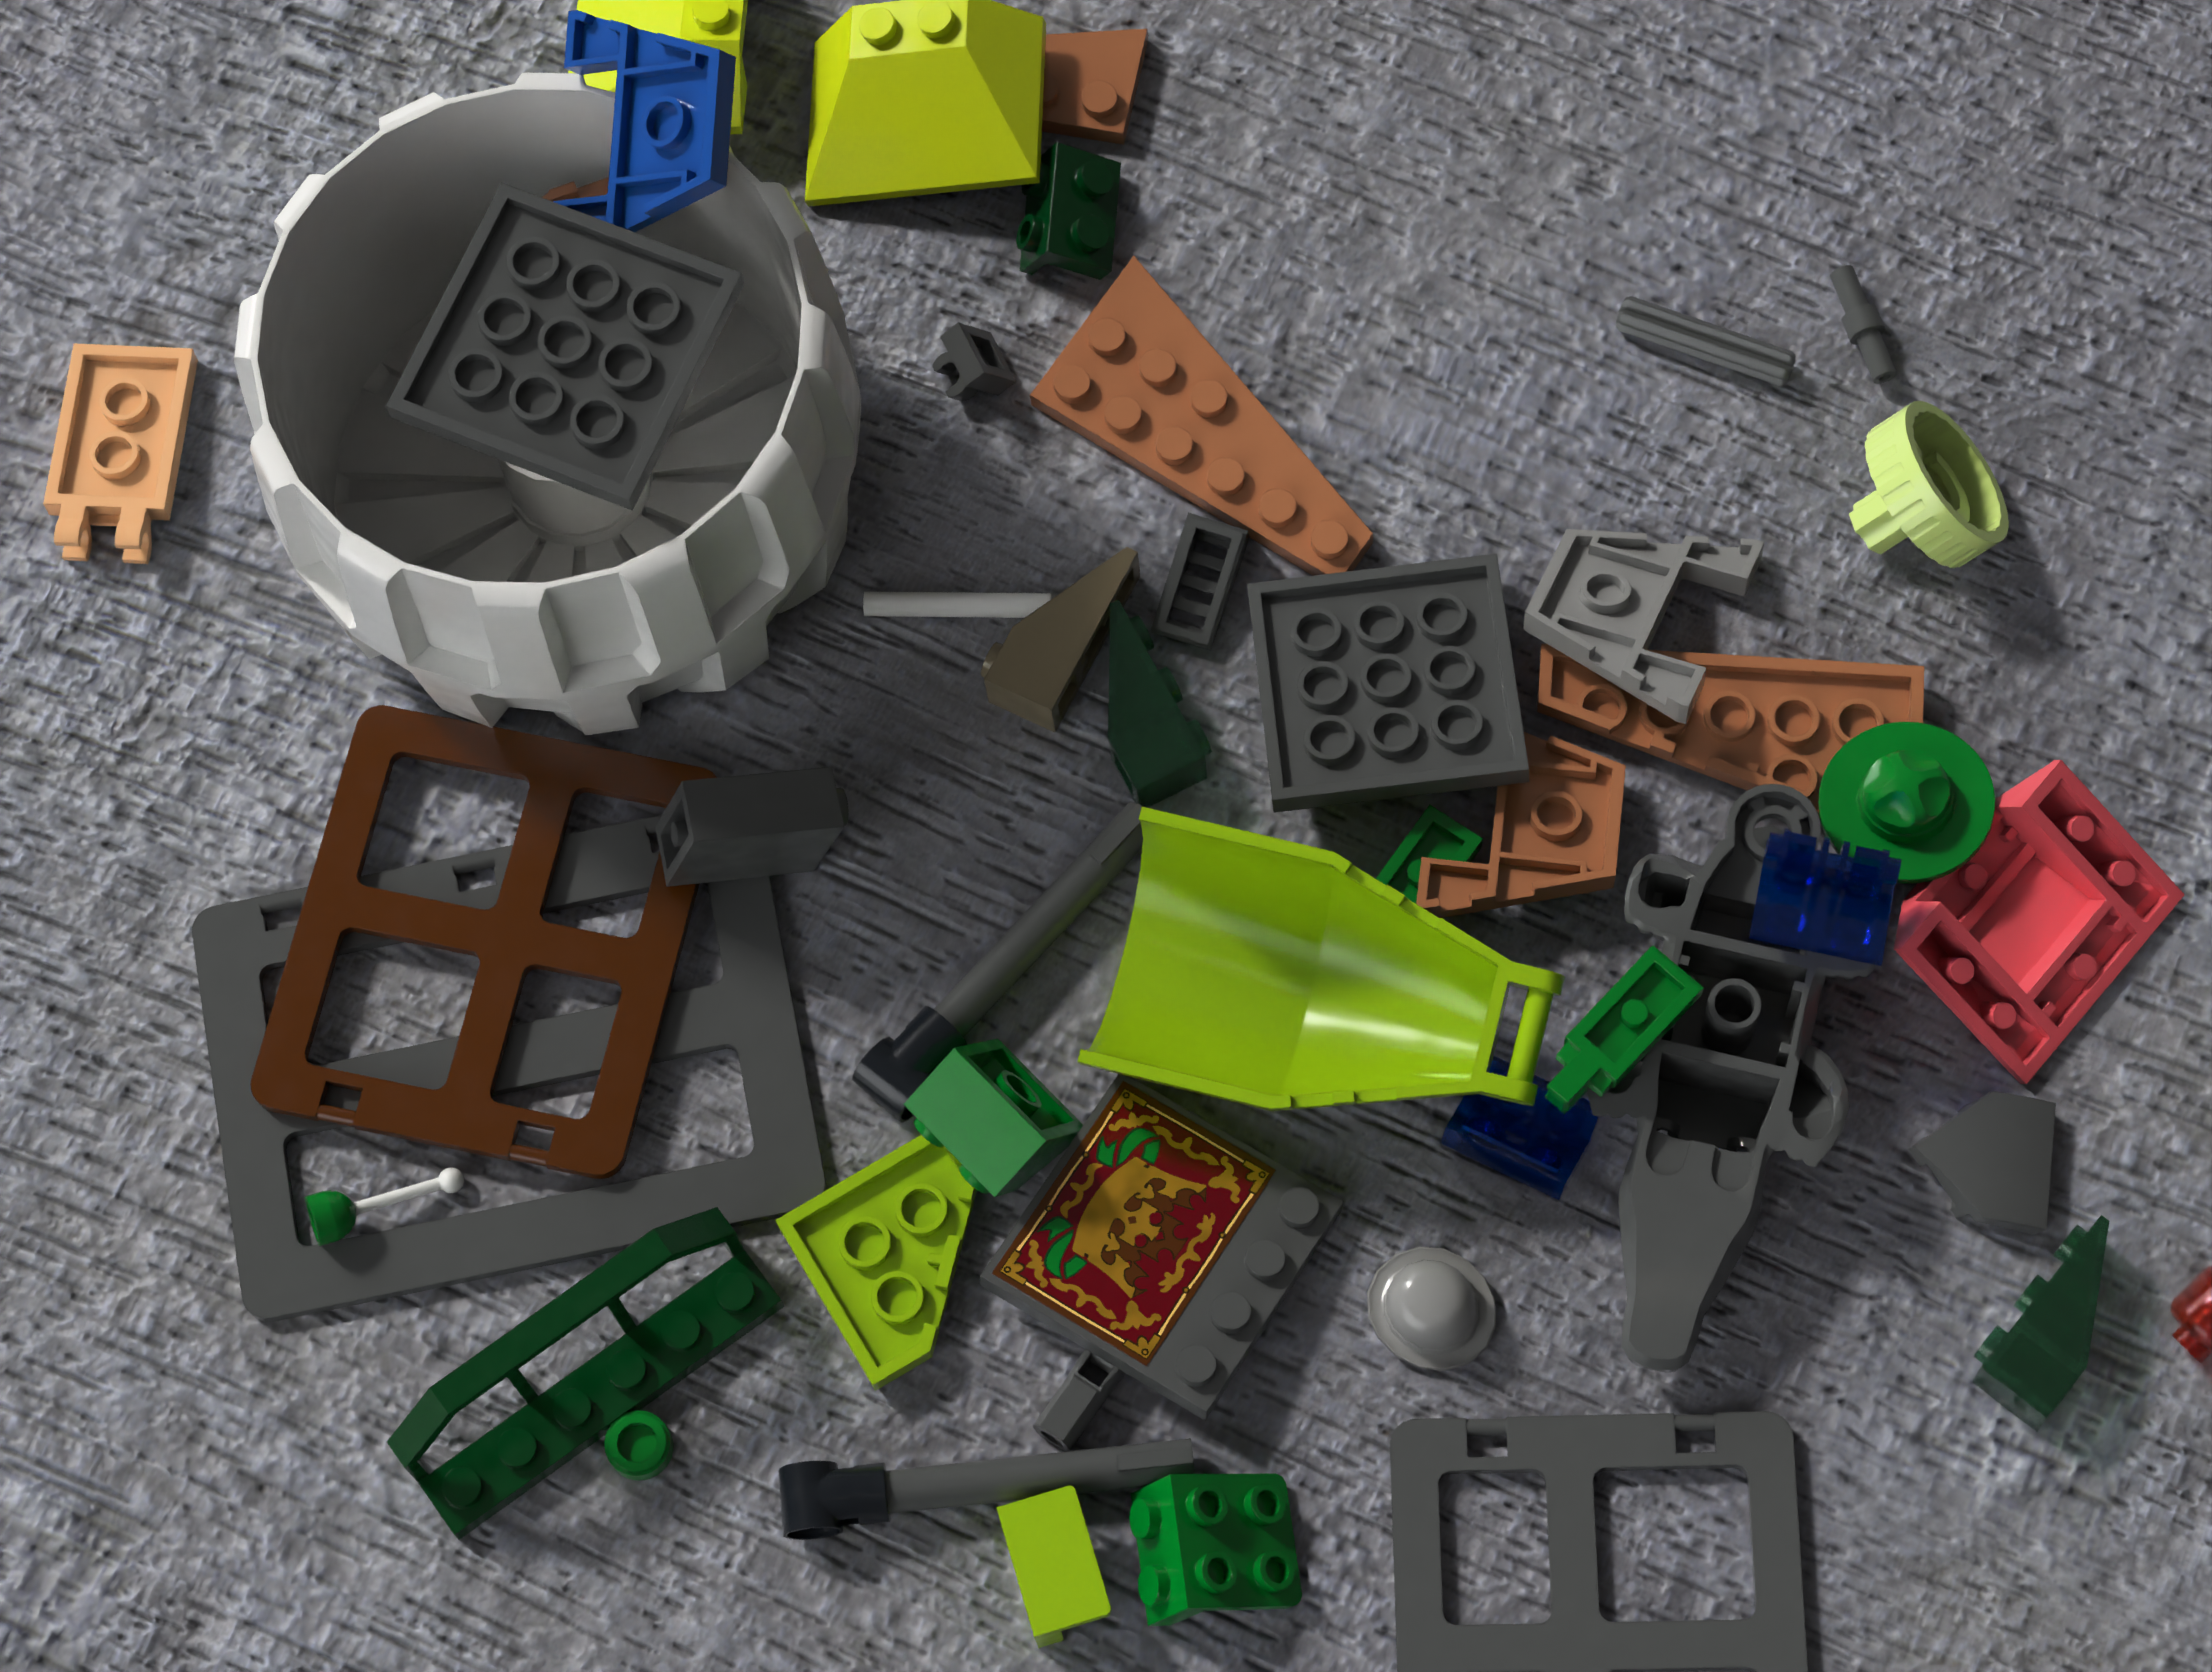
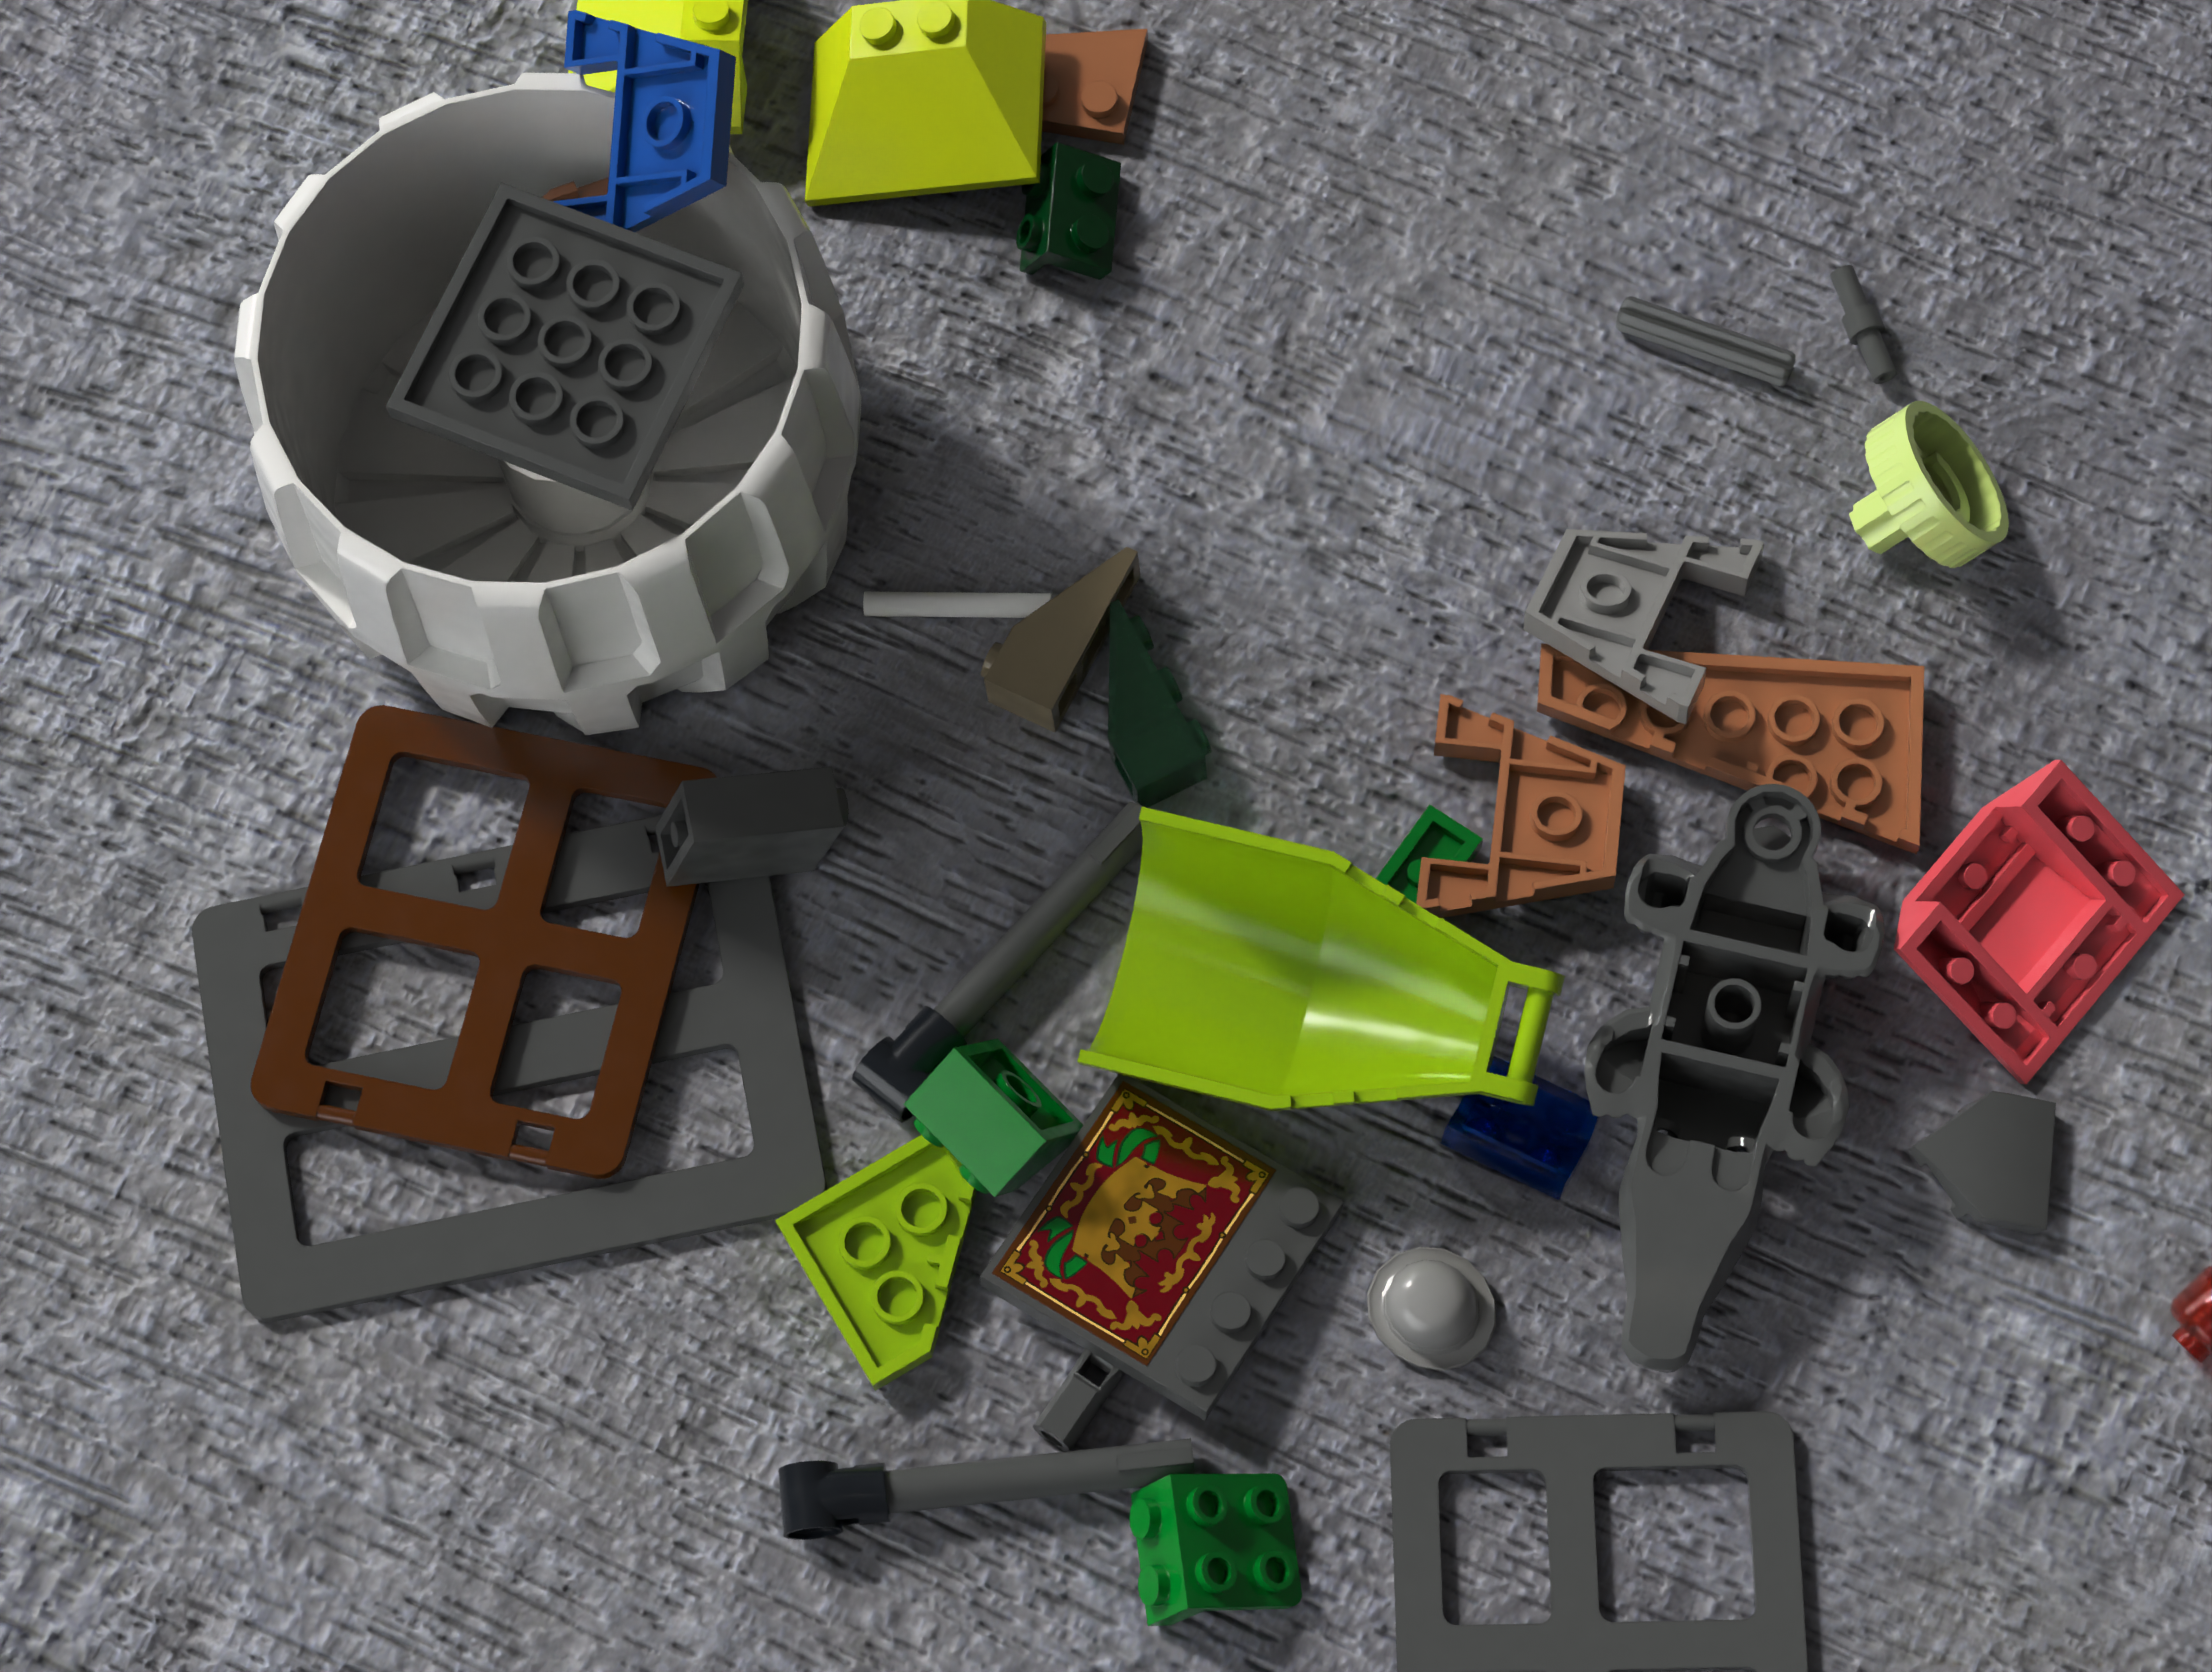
(119, 445): light nougat tile -> none
(335, 1214): hinge -> none
(593, 1396): dark green plate -> none
(639, 1445): green tile -> none
(977, 361): dark grey tile -> none
(1054, 1563): lime panel -> none
(1176, 411): nougat wing -> none
(1217, 534): dark grey slope -> none
(1387, 683): dark grey plate -> none
(1622, 1028): green hinge -> none
(1825, 898): clear blue hinge -> none
(1909, 794): green hat -> none
(2051, 1341): clear green slope -> none

